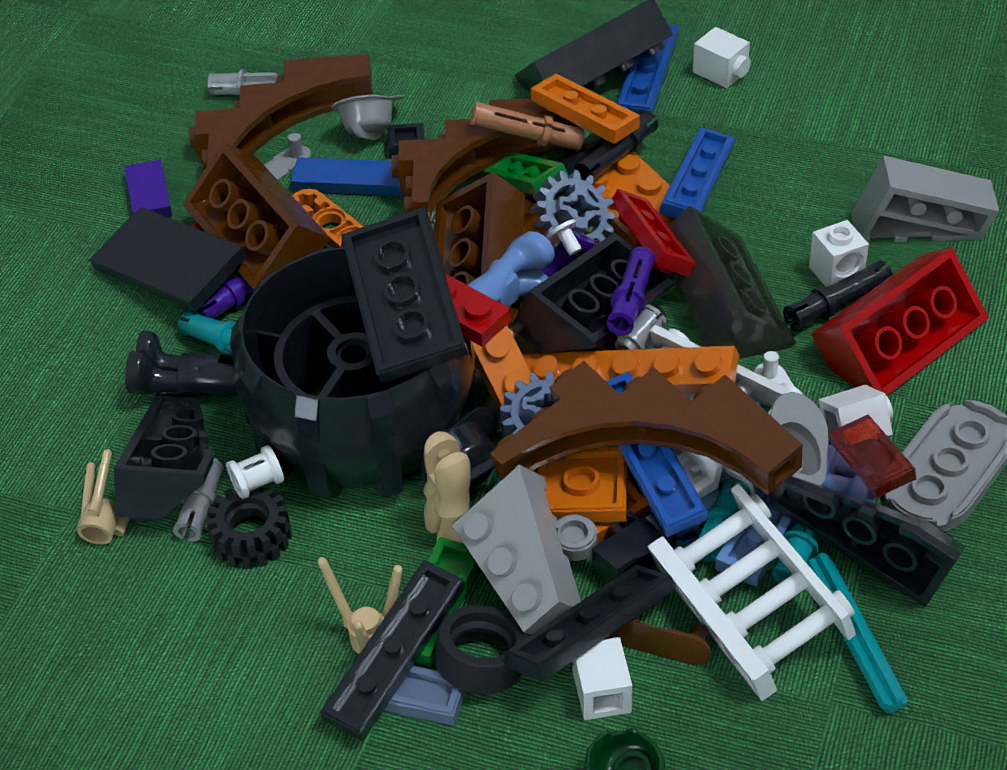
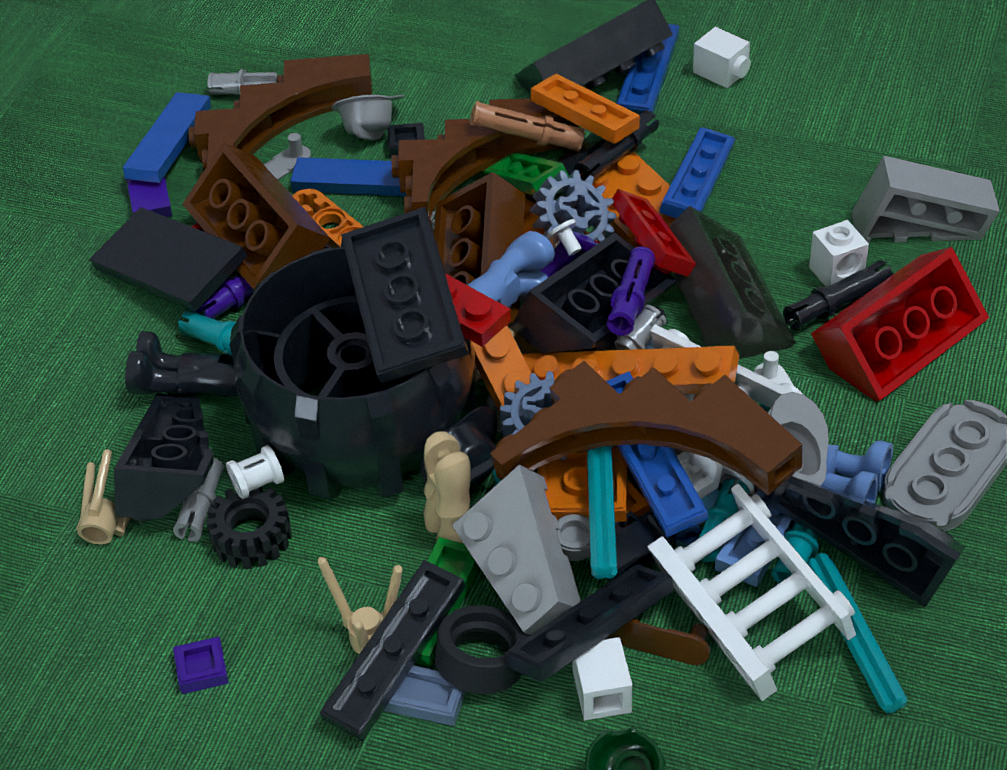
(165, 138): none -> blue tile
(200, 665): none -> dark purple tile
(601, 513): none -> teal axle
(854, 404): white brick -> none
(872, 456): clear red tile -> none

